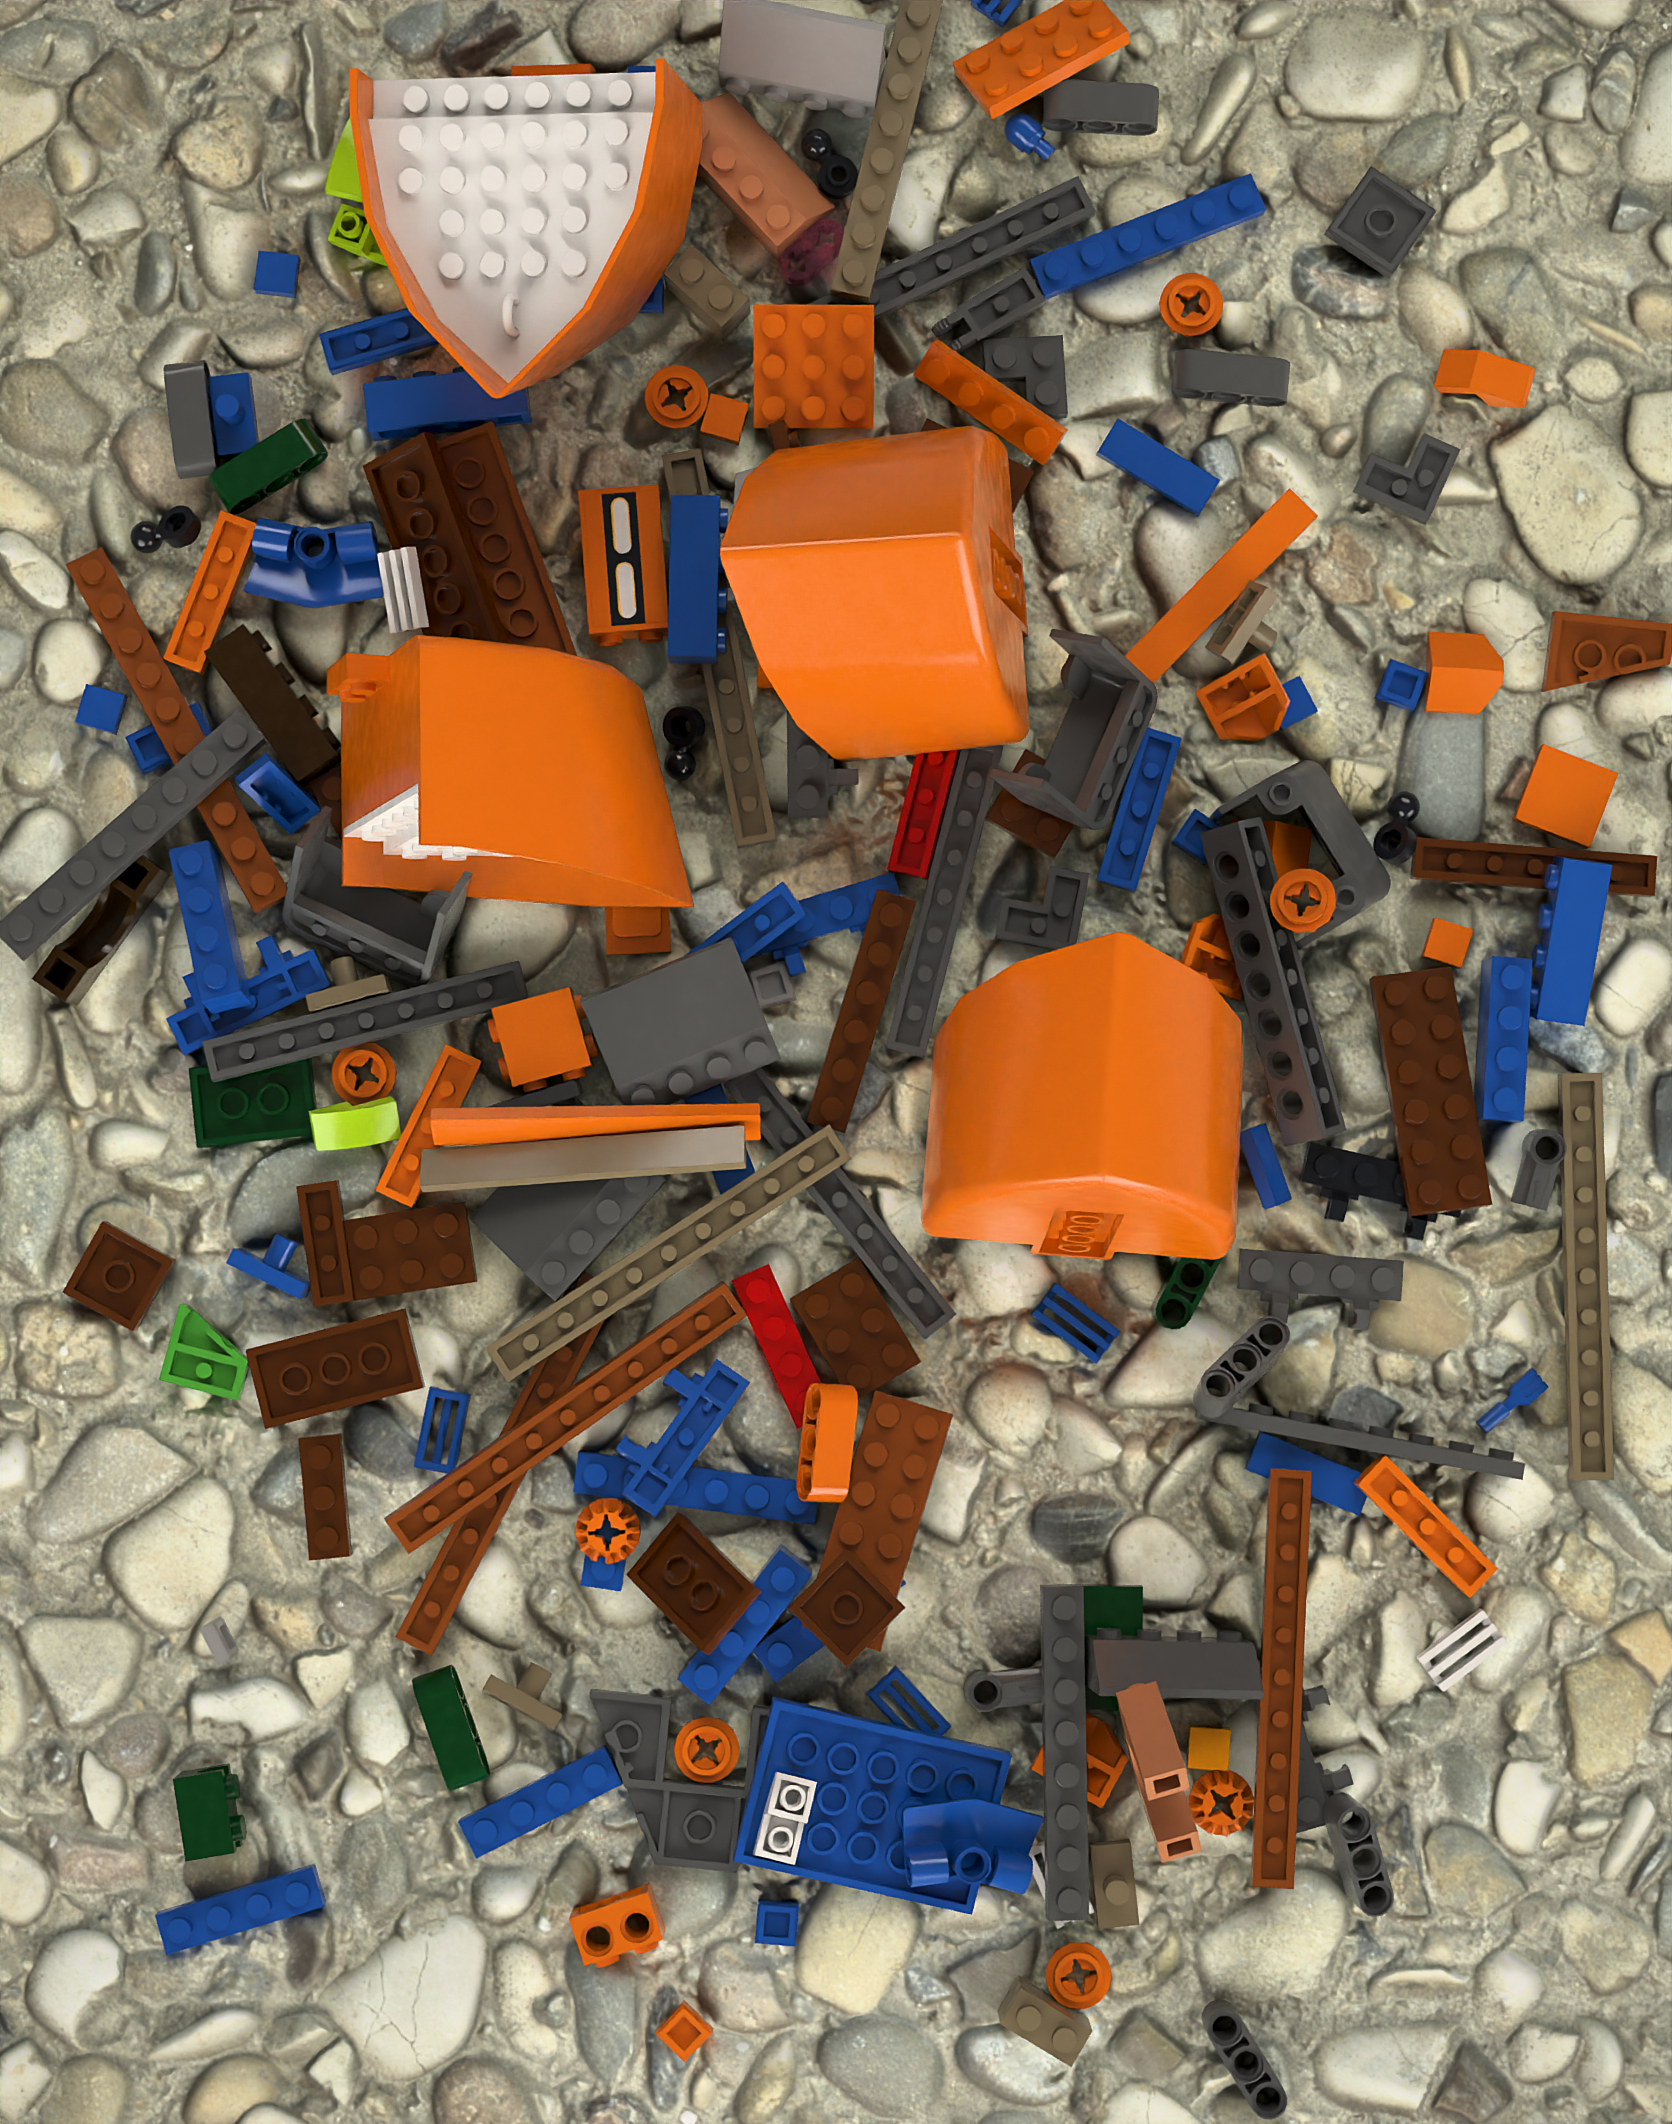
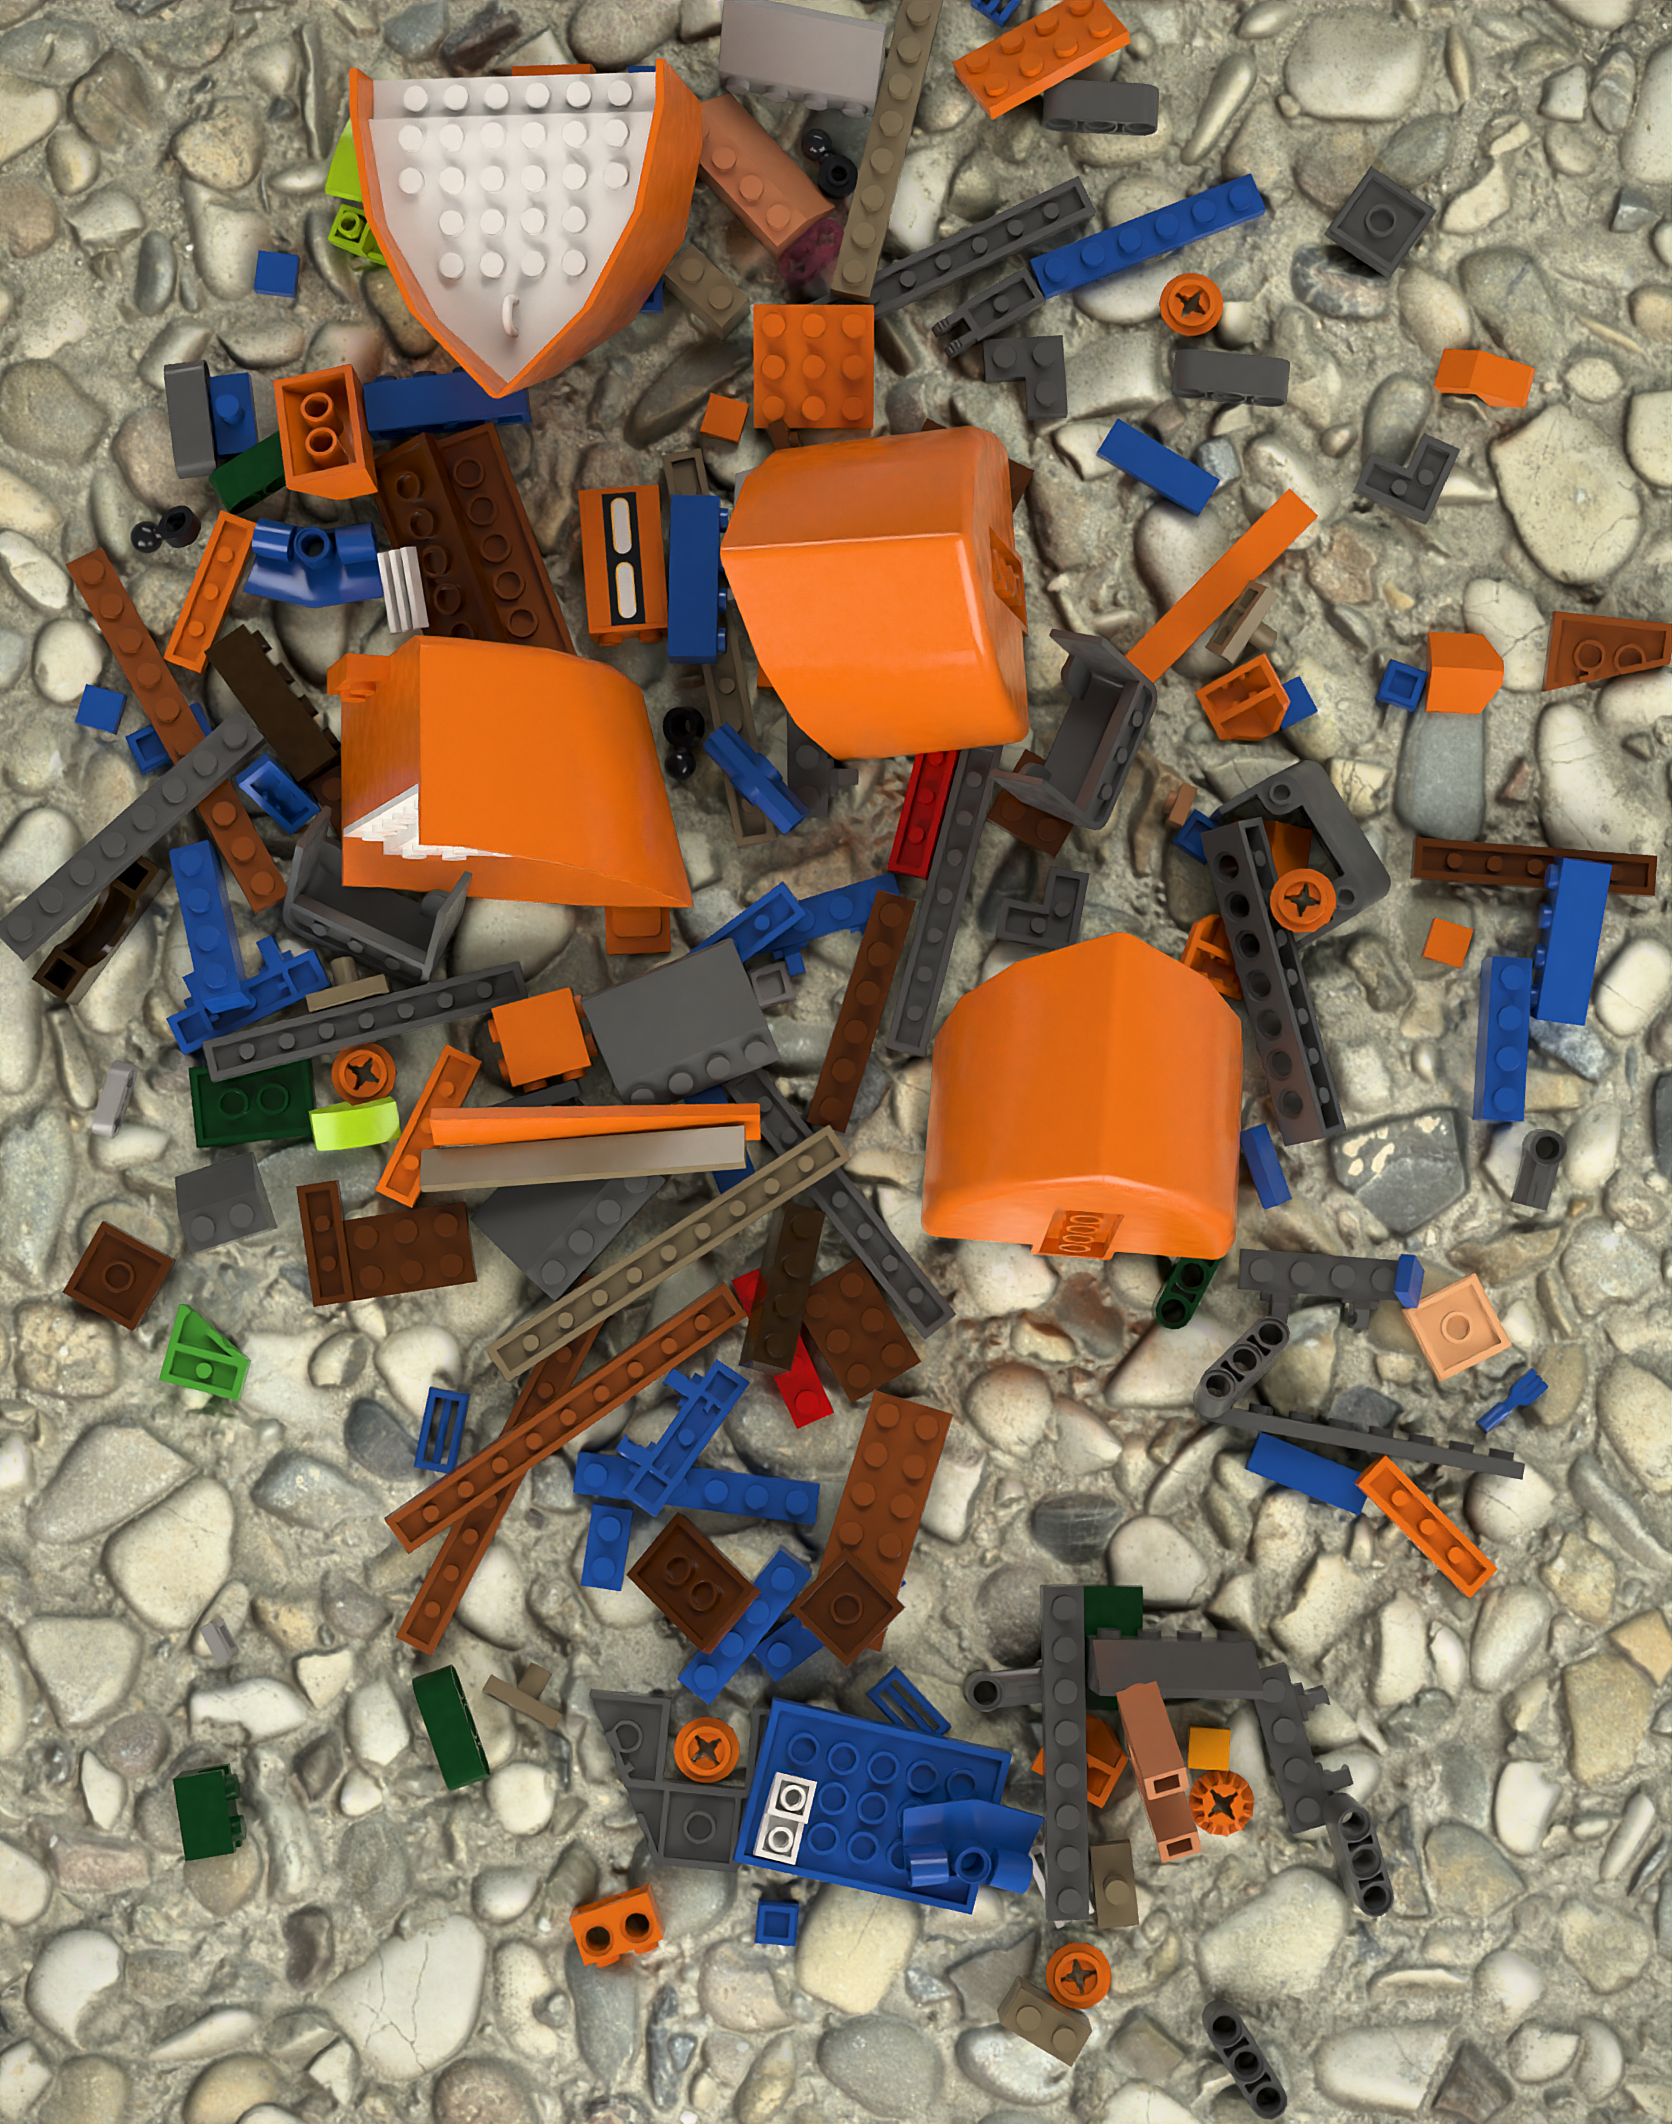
(114, 1099): none -> light grey beam
(223, 1204): none -> dark grey slope
(240, 1909): blue plate -> none
(272, 1267): blue tile -> none
(325, 434): none -> orange slope
(325, 1496): reddish brown plate -> none
(335, 1368): reddish brown plate -> none
(374, 341): blue tile -> none
(540, 1801): blue plate -> none
(620, 1517): orange gear -> none
(682, 380): orange gear -> none
(684, 2031): orange tile -> none
(755, 778): none -> blue piece
(782, 1289): none -> dark brown brick
(827, 1443): orange beam -> none
(990, 402): orange plate -> none
(1028, 136): blue cylinder -> none
(1103, 1344): blue tile -> none
(1138, 810): blue plate -> none
(1178, 805): none -> medium nougat plate
(1281, 1678): dark orange plate -> none
(1351, 1174): black hinge -> none
(1402, 808): black plate -> none
(1409, 1280): none -> blue tile
(1430, 1091): reddish brown plate -> none
(1456, 1327): none -> light nougat tile
(1471, 1662): white tile -> none
(1565, 796): orange tile -> none
(1585, 1277): dark tan plate -> none

